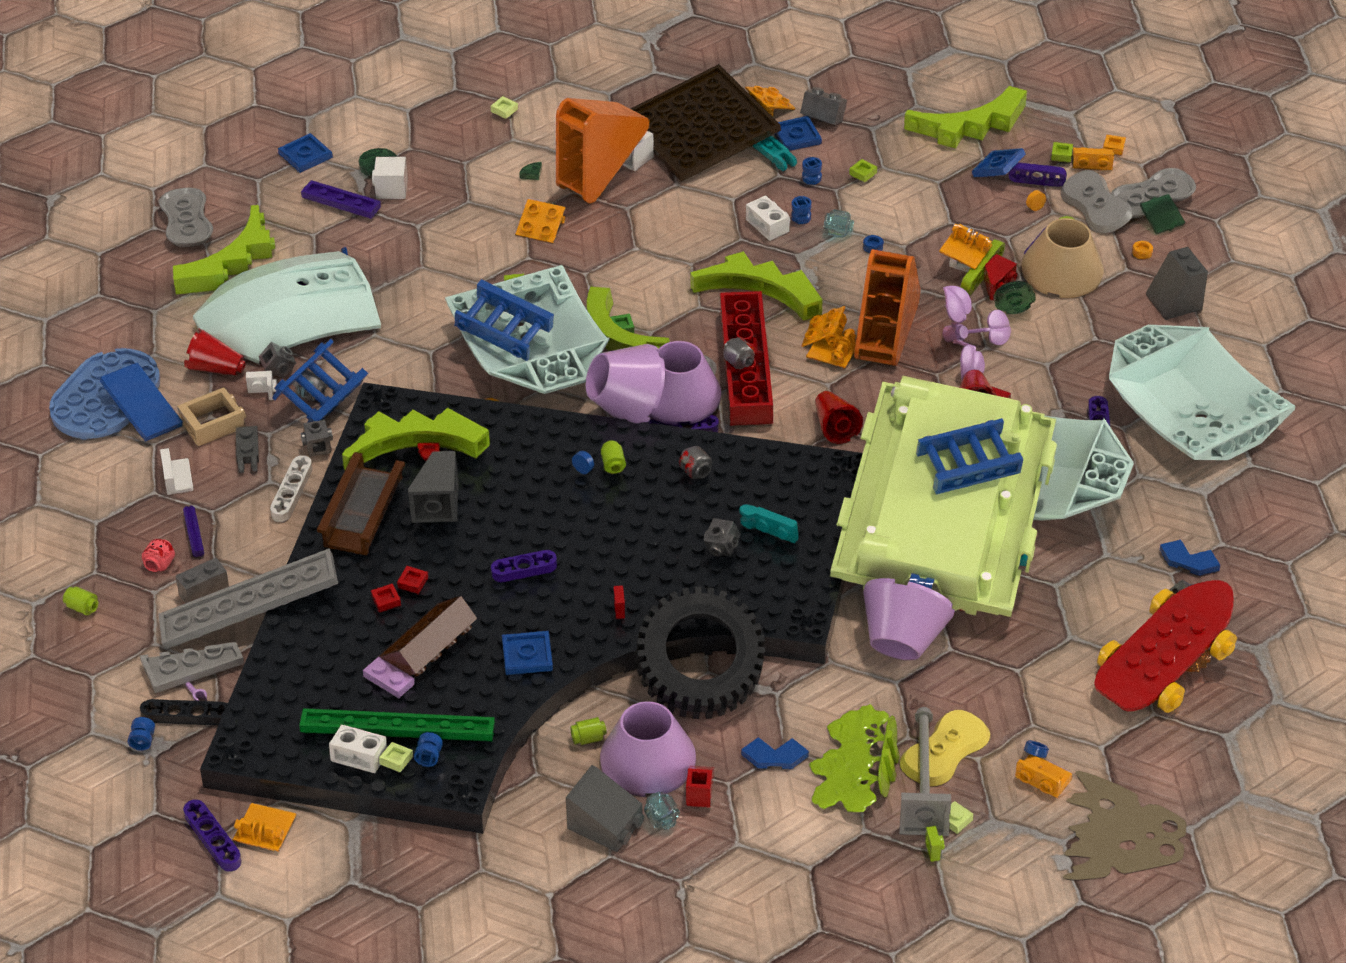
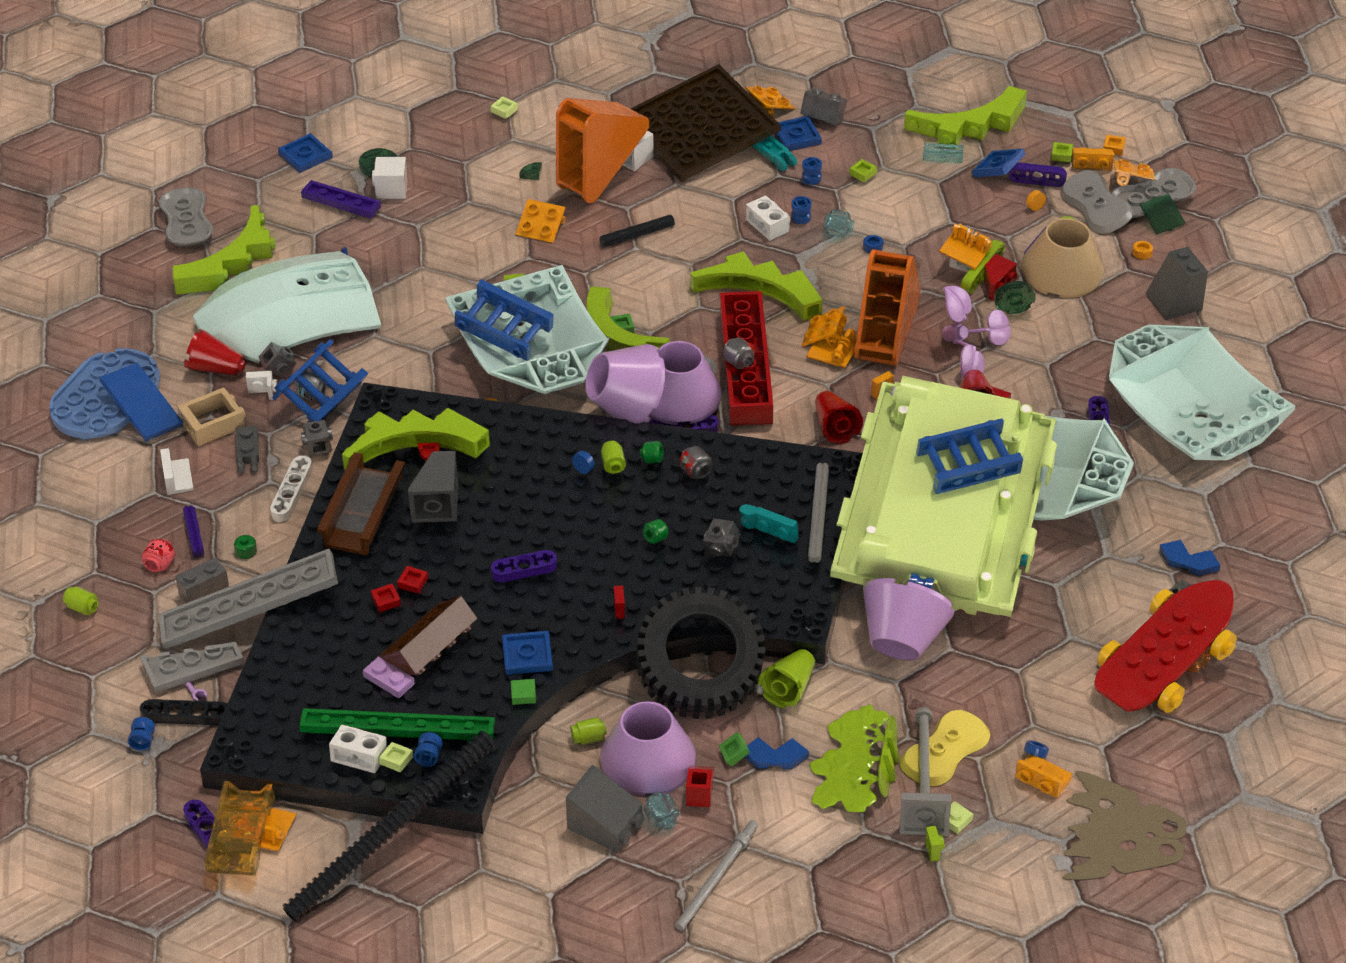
(238, 830): none -> clear yellow piece
(245, 546): none -> green piece
(389, 825): none -> black piece
(523, 691): none -> bright green tile
(637, 230): none -> black axle
(652, 452): none -> green piece
(655, 531): none -> green piece
(734, 749): none -> bright green tile
(739, 842): none -> light grey bar
(787, 678): none -> lime cone
(818, 512): none -> light grey axle
(877, 383): none -> light orange tile
(943, 152): none -> clear light blue tile
(1124, 169): none -> light orange hinge

